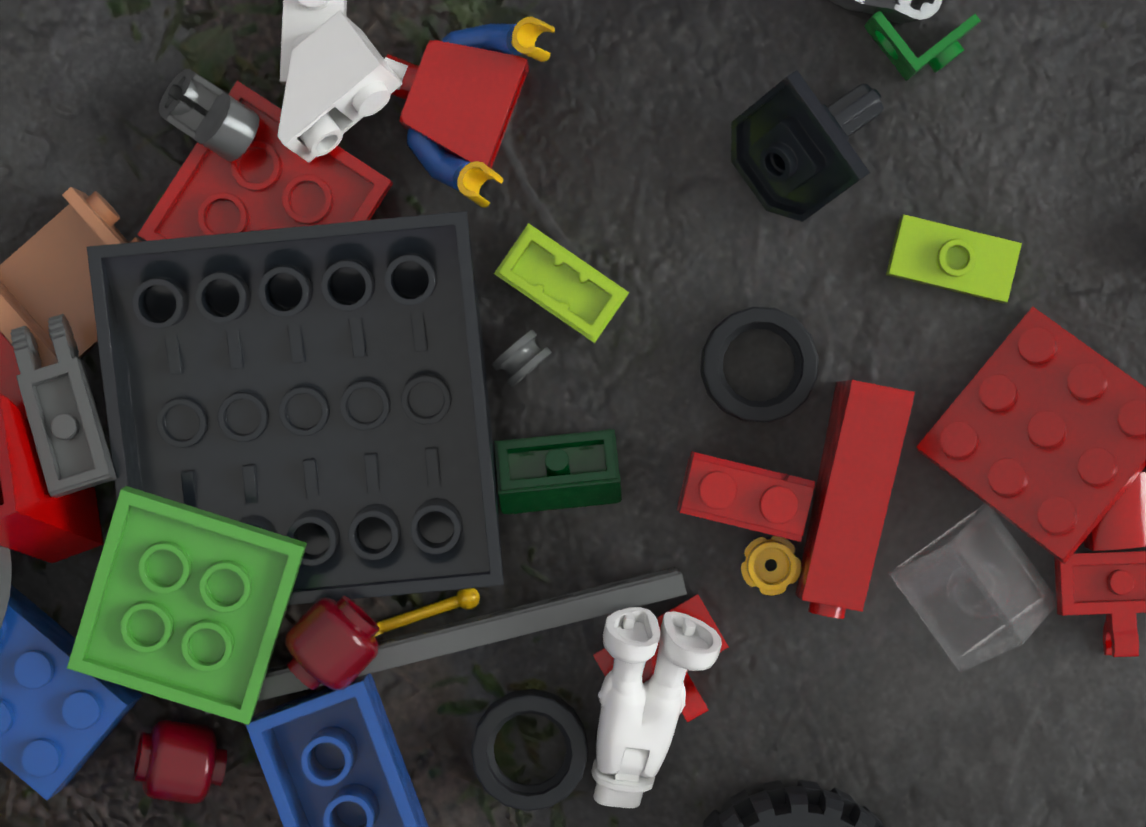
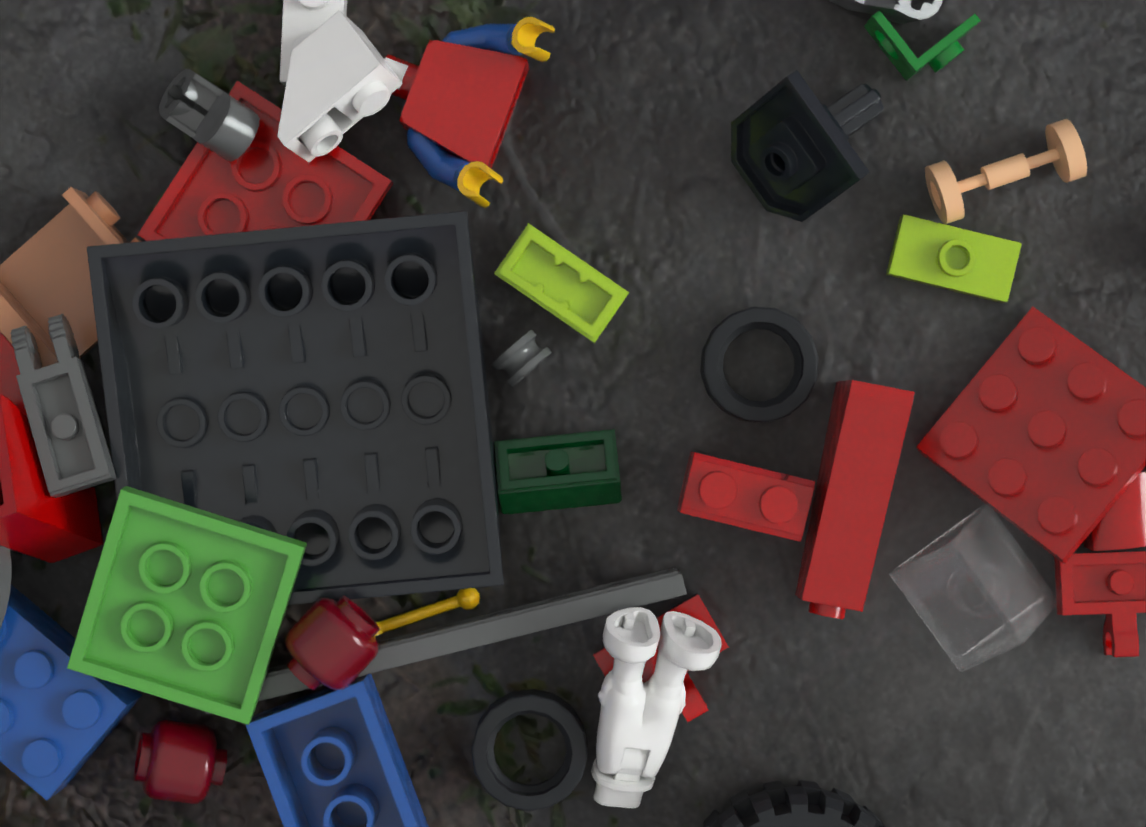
(787, 565): yellow plate -> none
(1064, 151): none -> light nougat wheel

